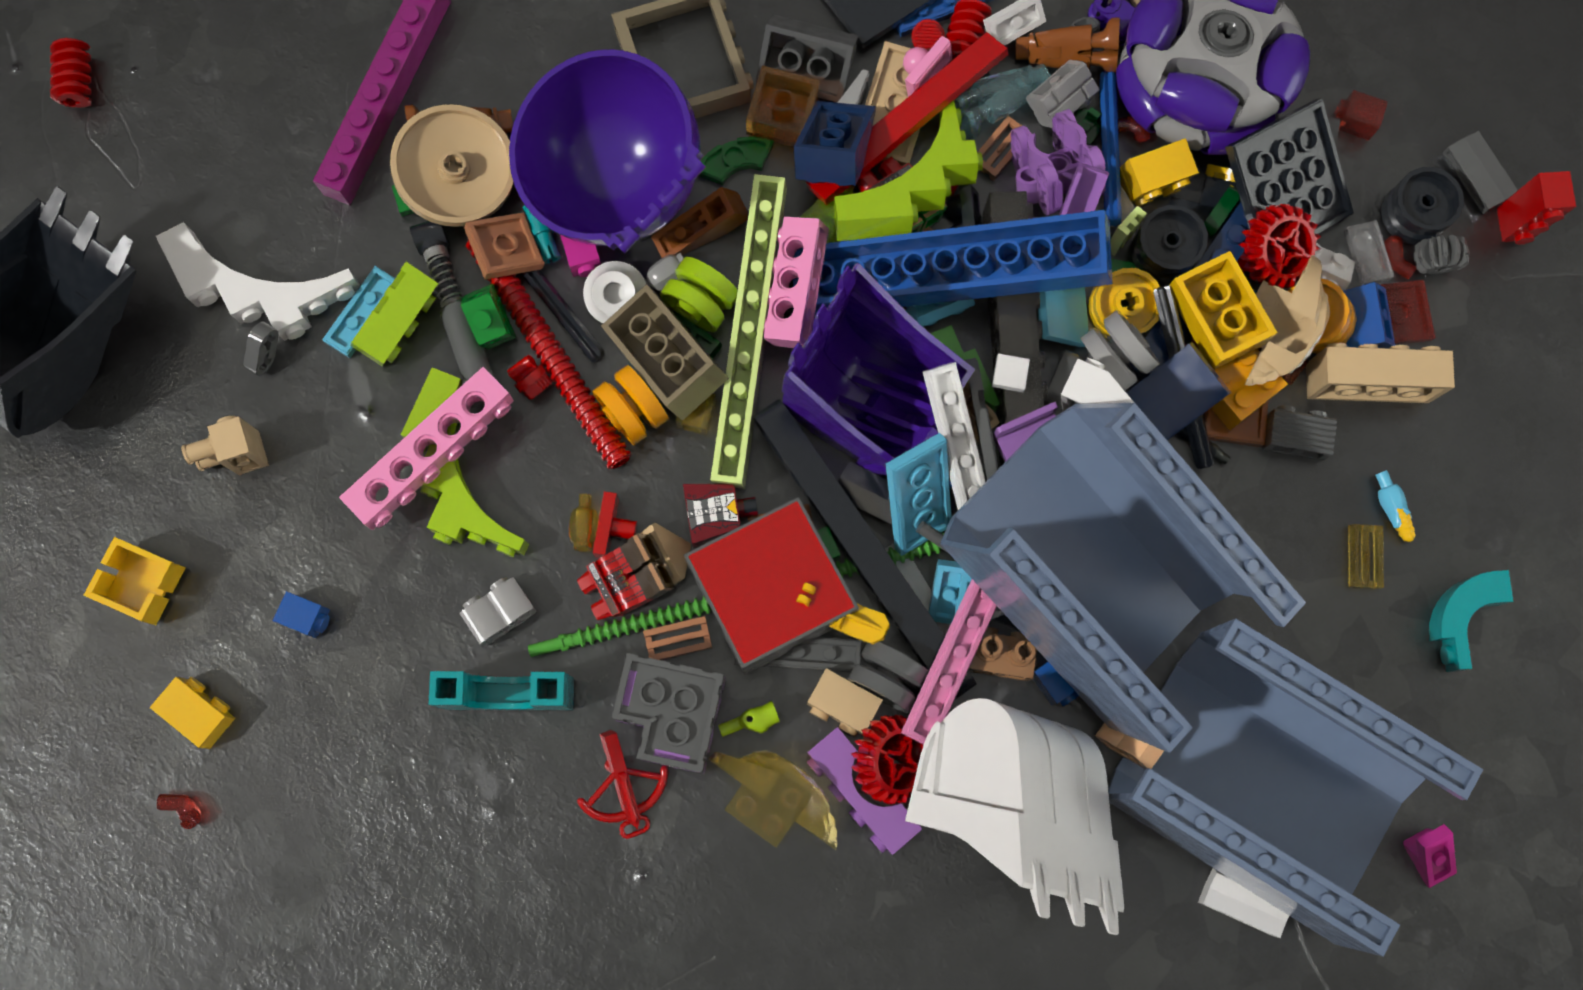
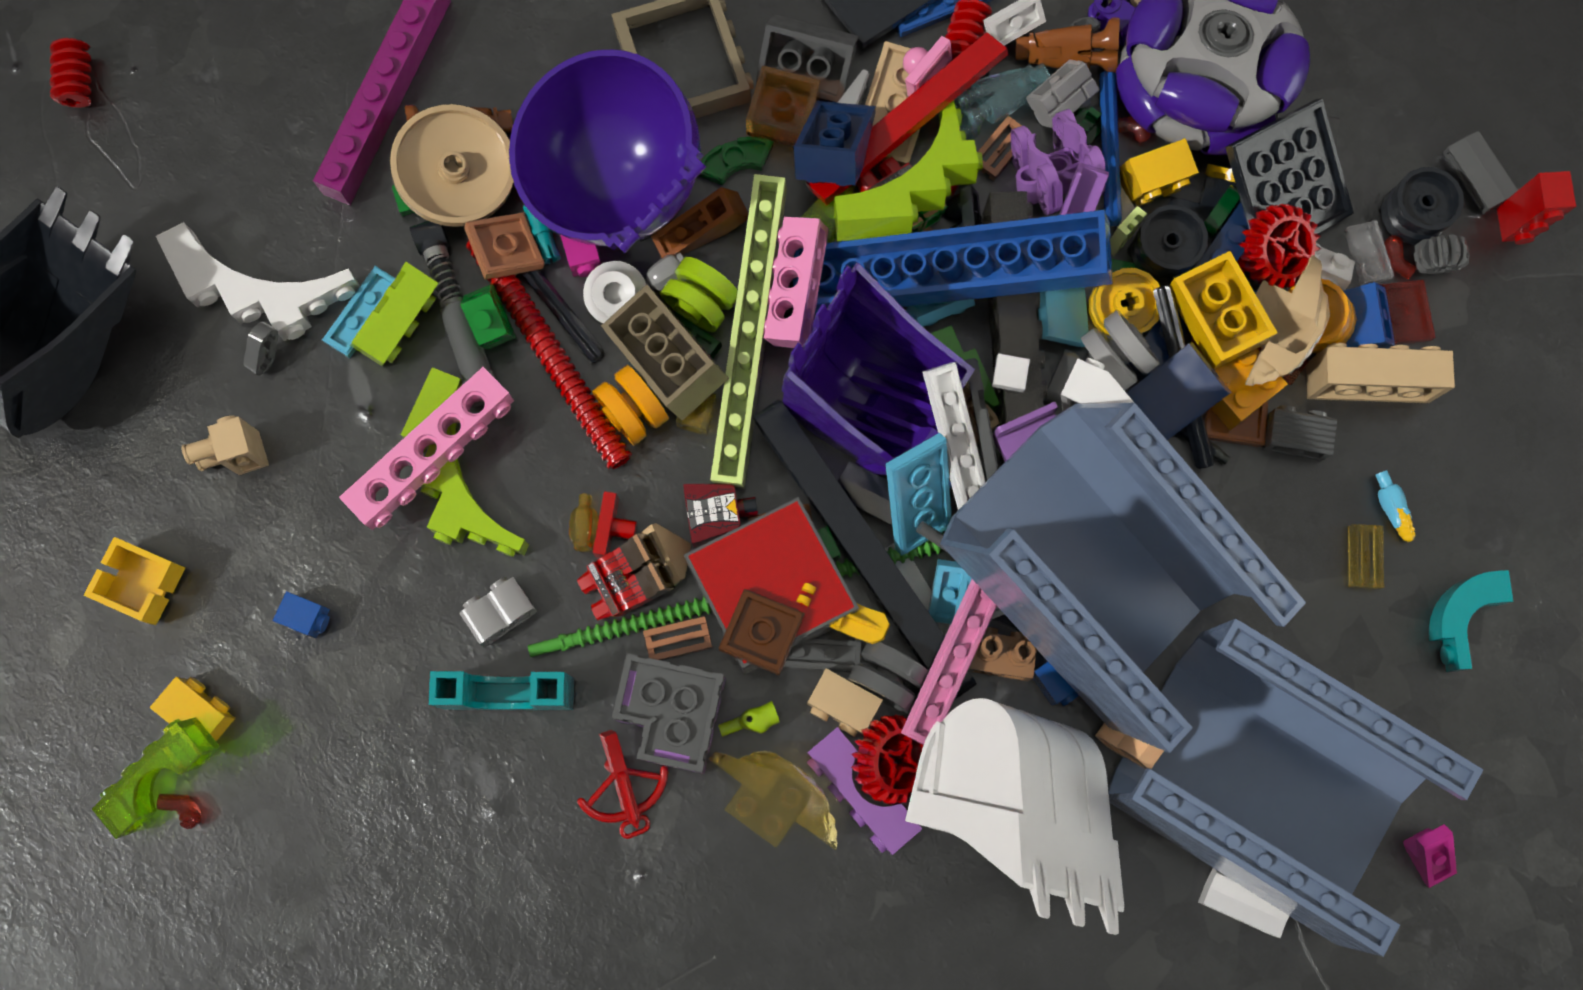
(130, 800): none -> clear neon green arch
(529, 377): red piece -> none
(761, 632): none -> reddish brown tile
(926, 33): red piece -> none
(1361, 114): clear red brick -> none

